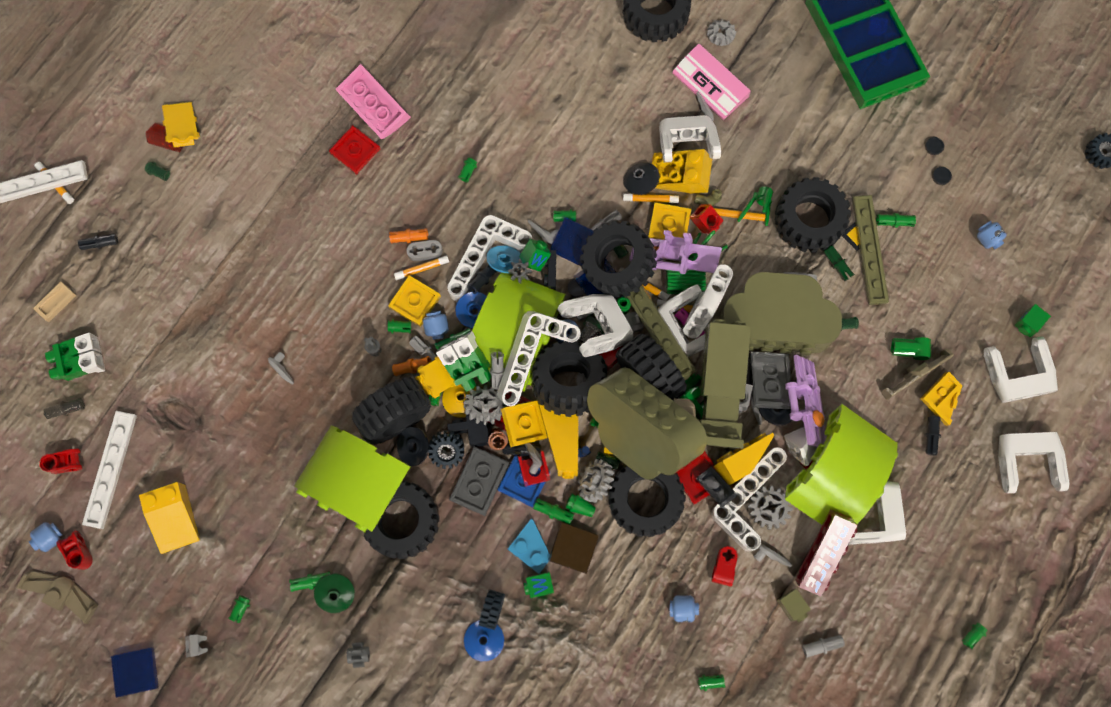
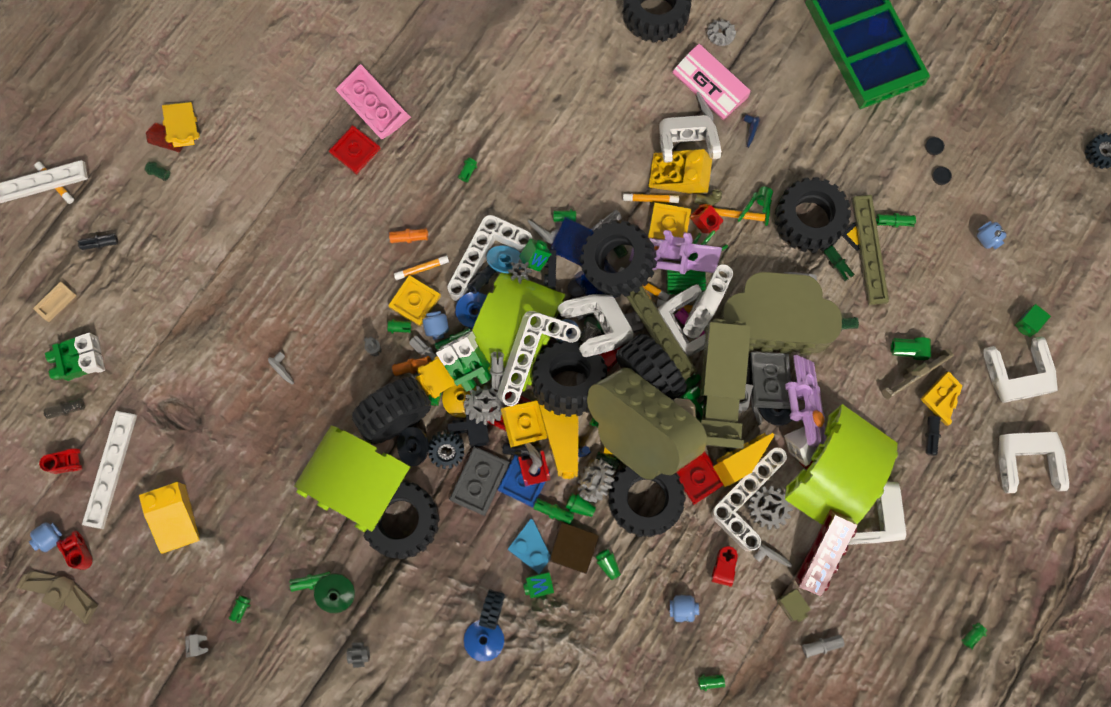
(134, 672): clear blue tile -> none
(422, 247): light grey beam -> none
(497, 439): dark orange cone -> none
(607, 562): none -> green cone
(623, 301): green pin -> none
(644, 183): black dish -> none
(716, 487): black plate -> none
(754, 121): none -> dark blue bar

